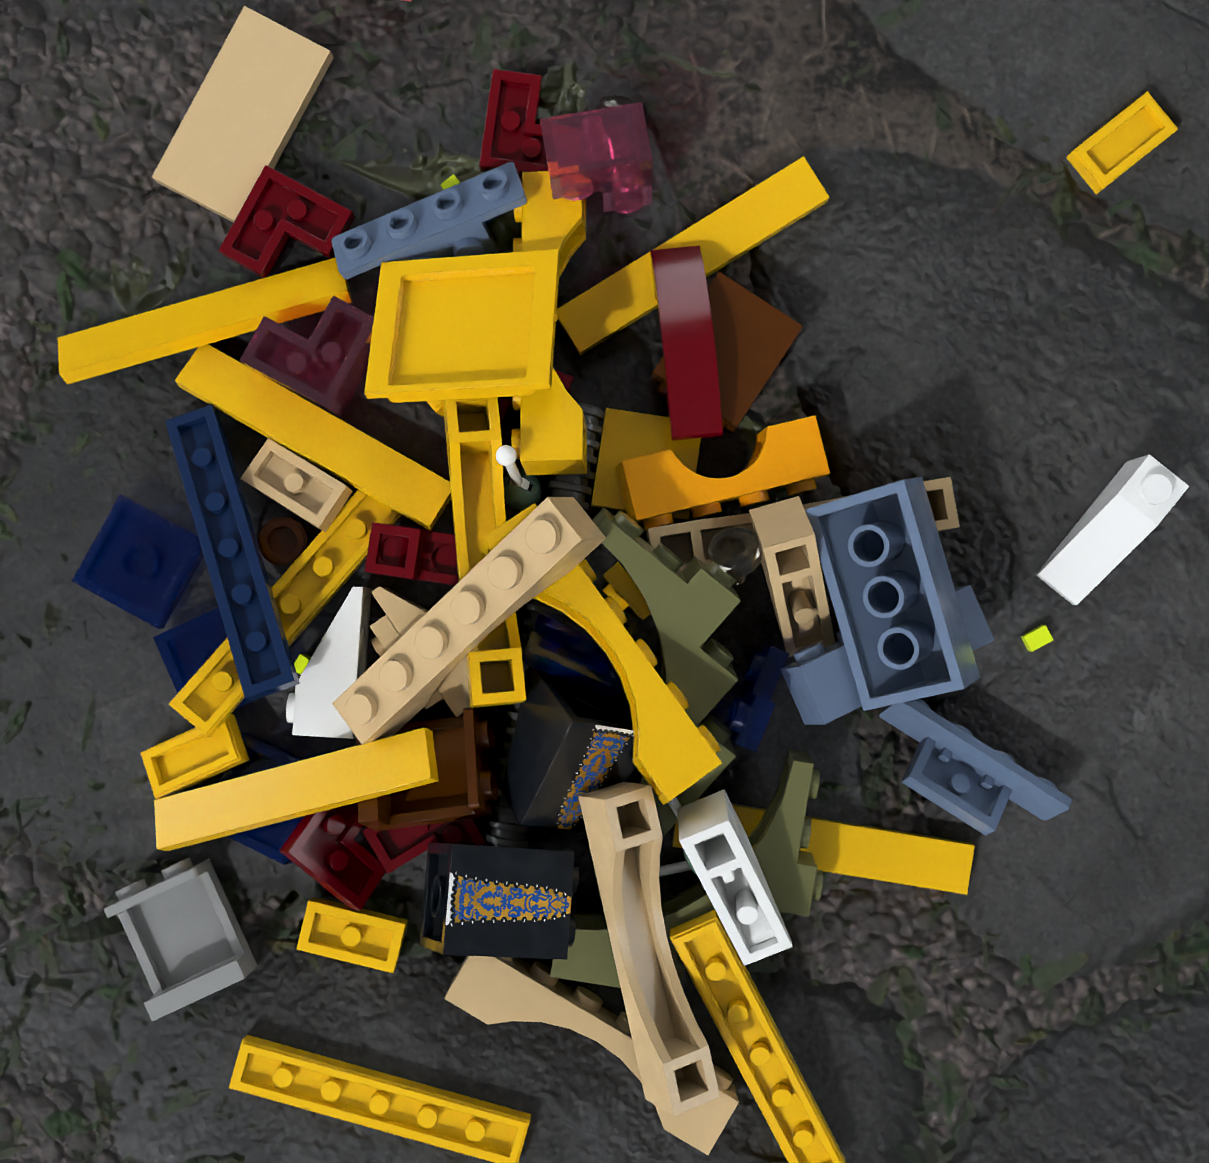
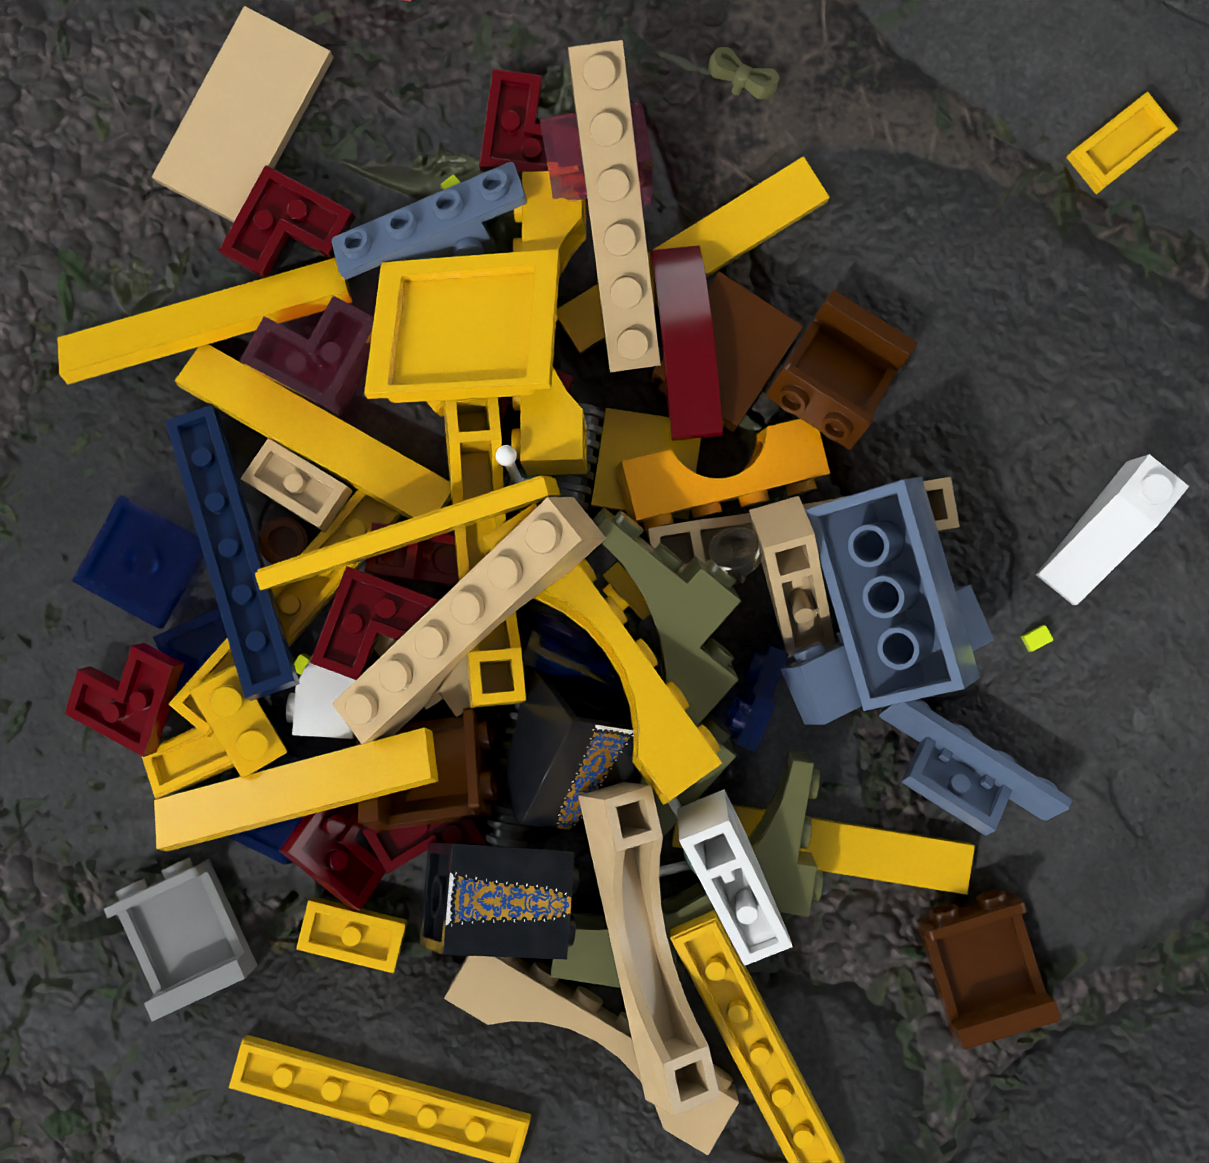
(128, 709): none -> dark red plate
(238, 722): none -> yellow plate
(361, 612): none -> dark red plate
(408, 532): none -> yellow tile
(614, 204): none -> tan arch
(758, 81): none -> olive piece
(841, 369): none -> reddish brown panel
(986, 969): none -> reddish brown panel

